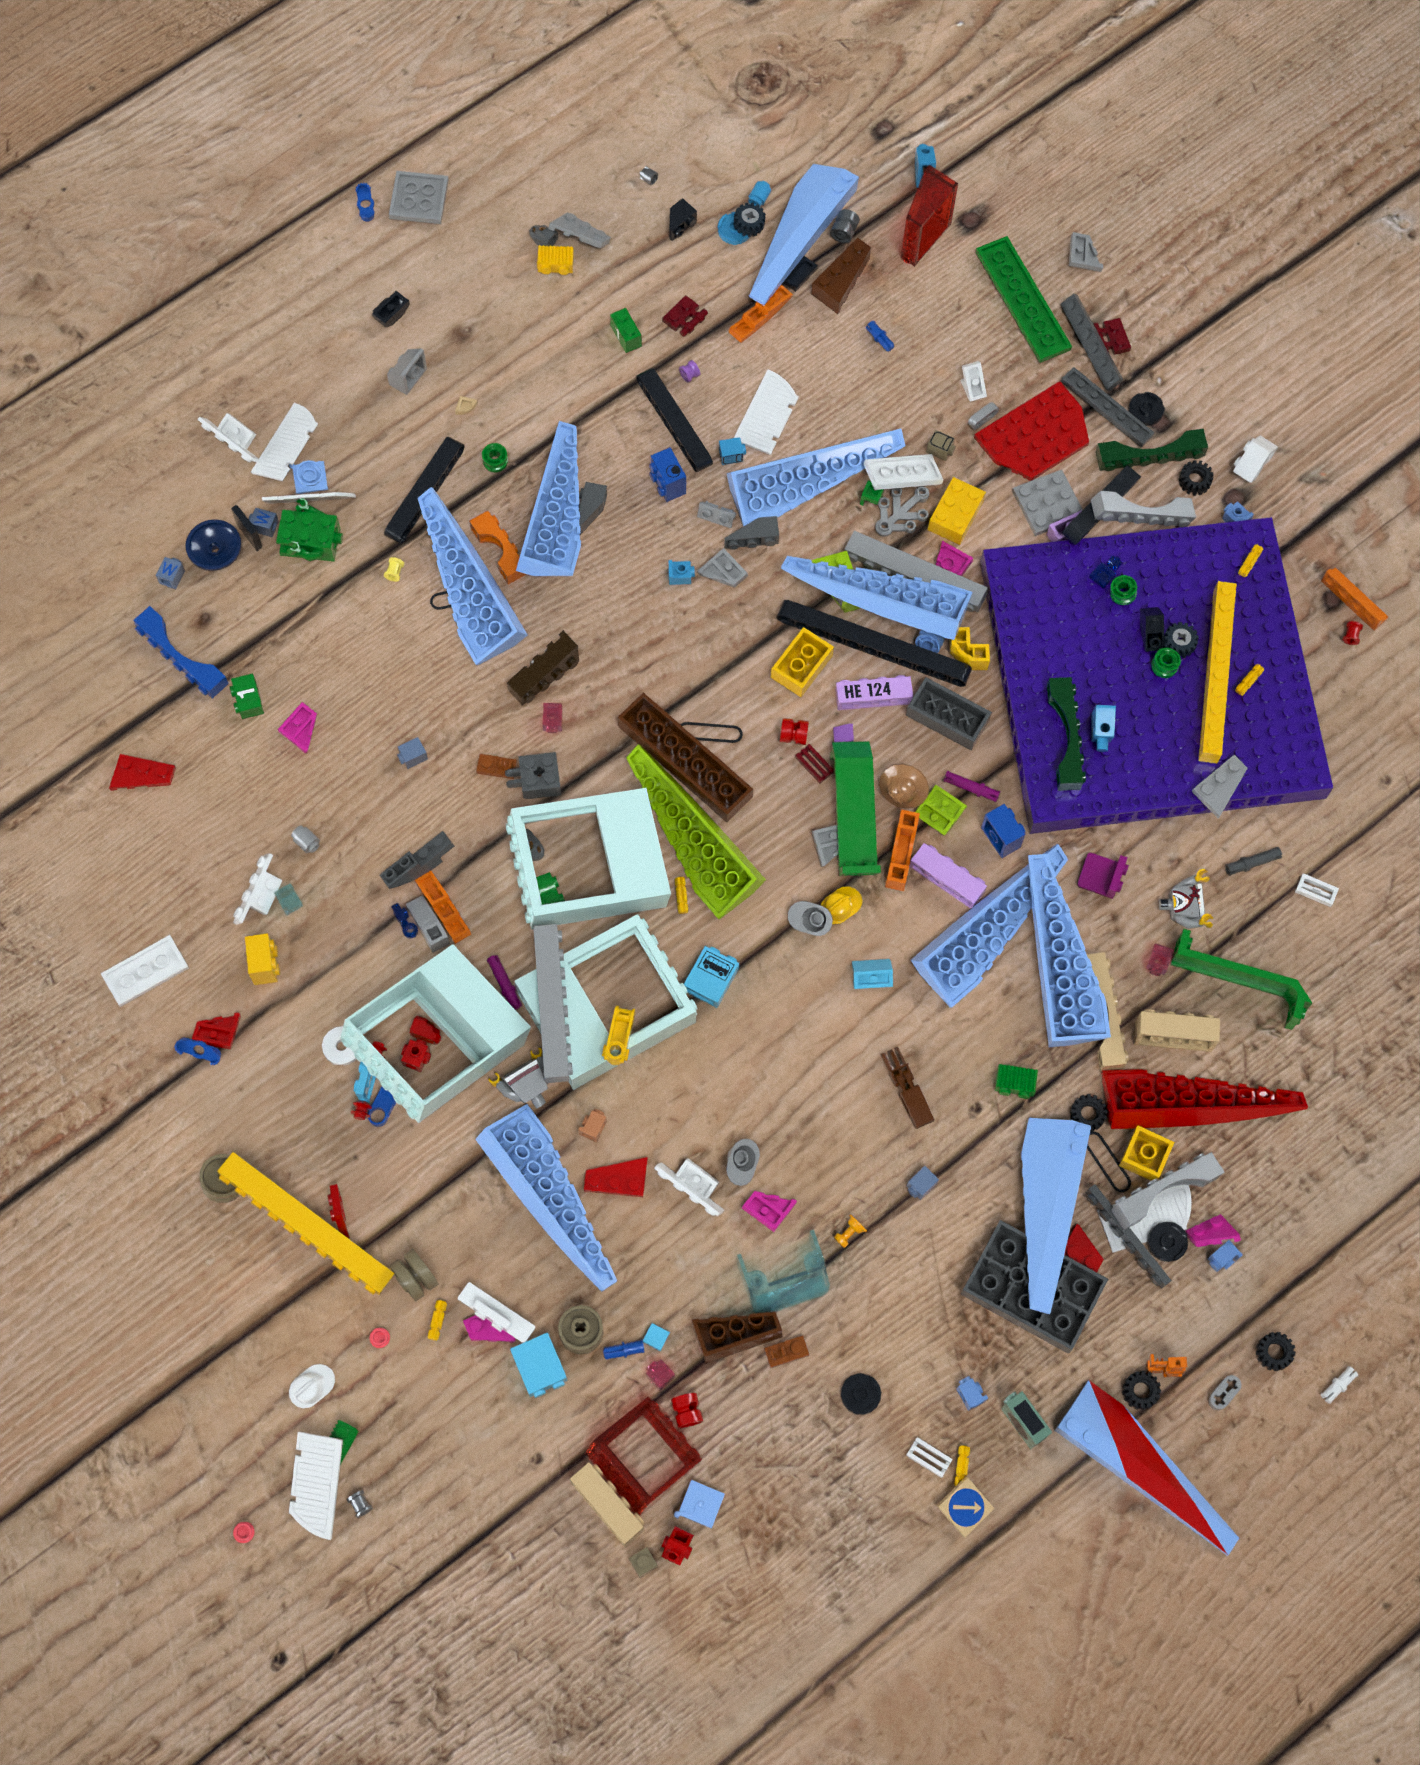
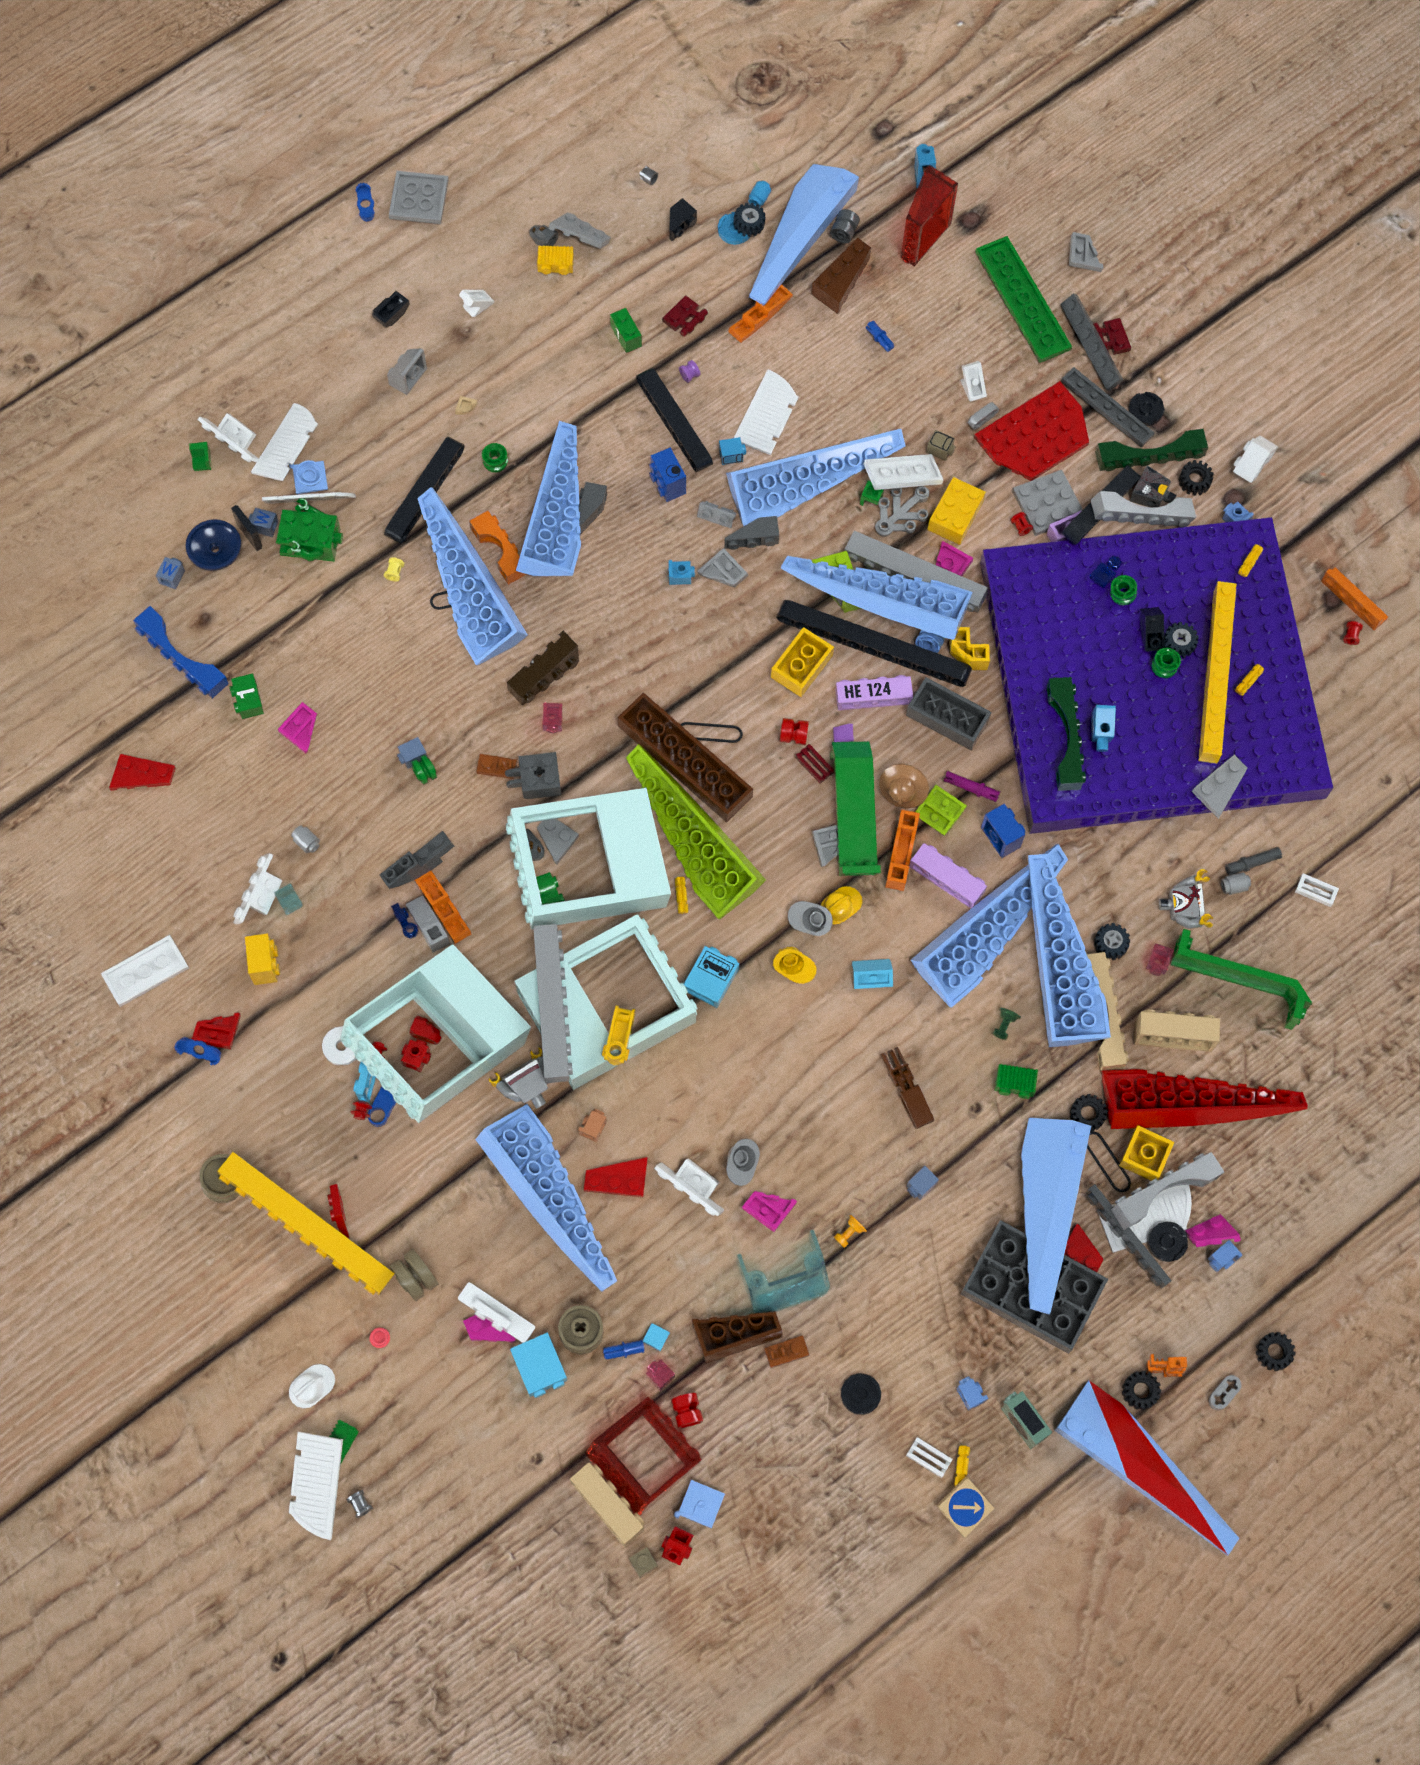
(200, 456): none -> green panel
(243, 1532): coral plate -> none
(424, 769): none -> green wheel
(437, 1320): yellow axle -> none
(475, 301): none -> white slope
(508, 990): magenta pin -> none
(557, 838): none -> light grey wing
(794, 965): none -> yellow piece
(800, 273): black tile -> none
(1008, 1016): none -> clear green piece
(1021, 524): none -> red bush
(1102, 875): magenta bracket -> none
(1115, 936): none -> black wheel
(1152, 489): none -> dark grey torso
(1235, 883): none -> light grey brick
(1339, 1384): white pin -> none

